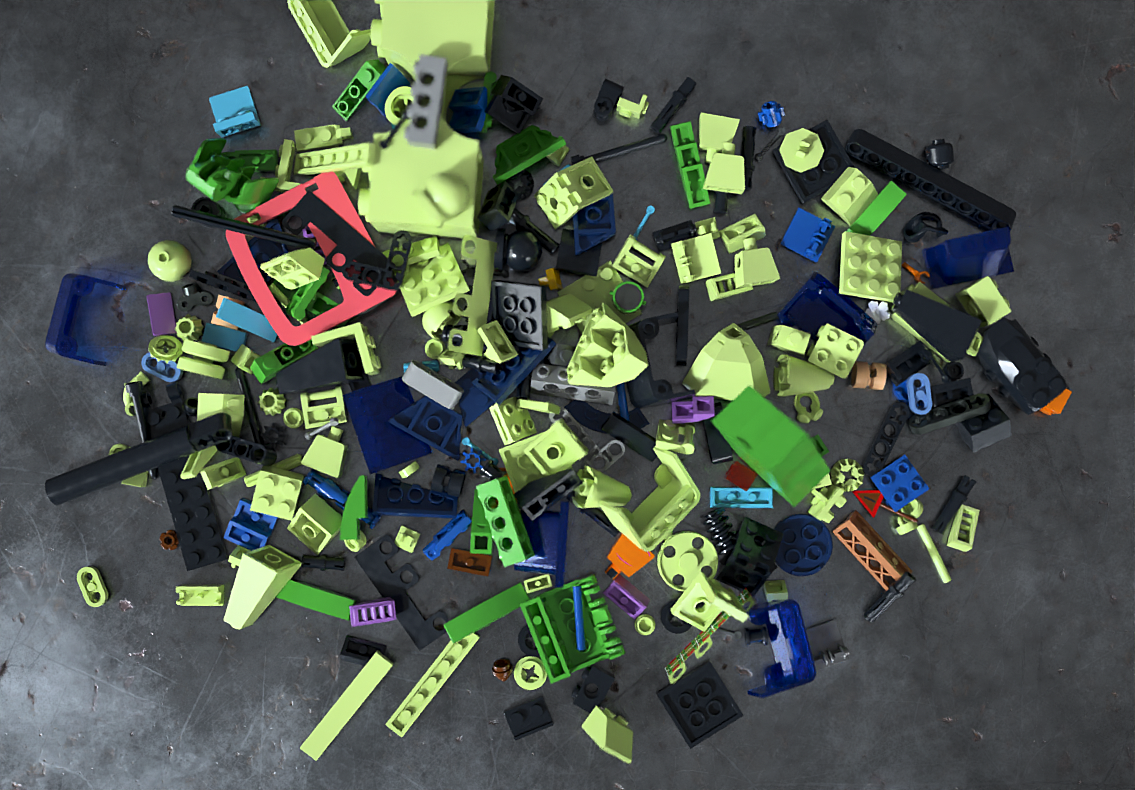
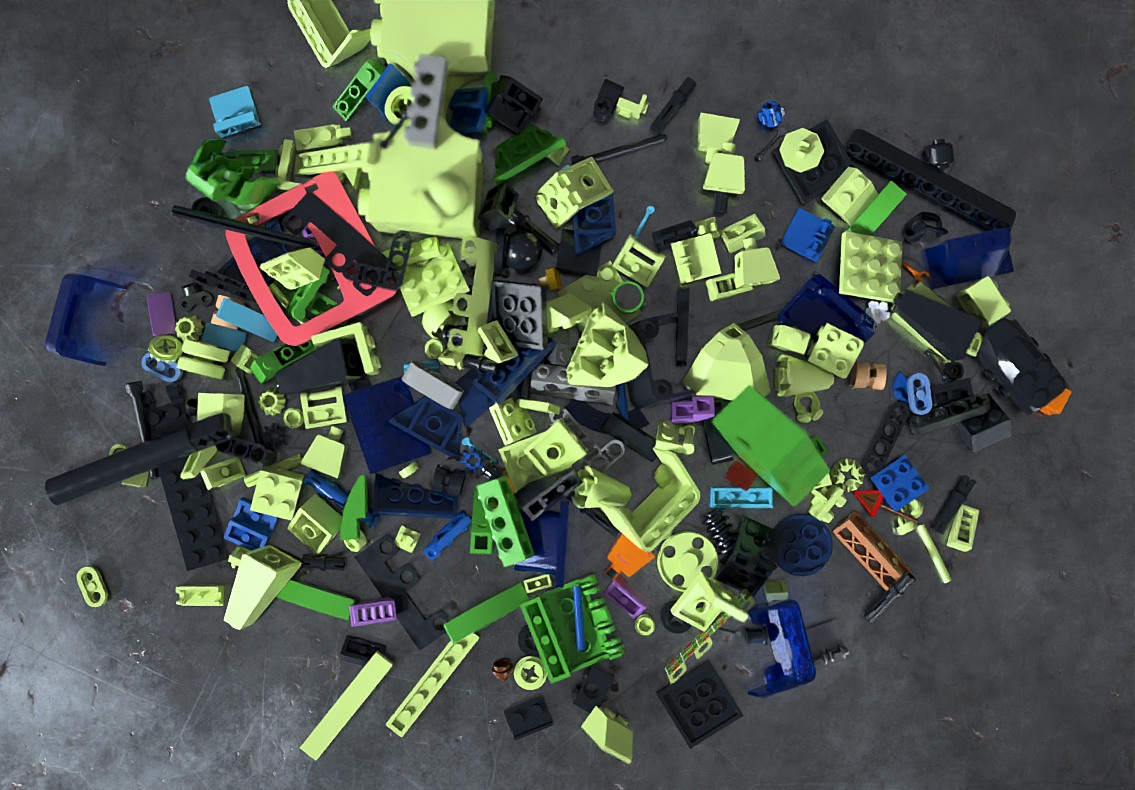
(128, 401): yellowish green piece -> none
(164, 540): reddish brown plate -> none
(169, 260): yellowish green cylinder -> none
(333, 422): light grey hinge -> none
(469, 562): reddish brown plate -> none
(526, 180): black gear -> none
(689, 164): bright green slope -> none
(747, 152): black pin -> none
(908, 363): black hinge -> none

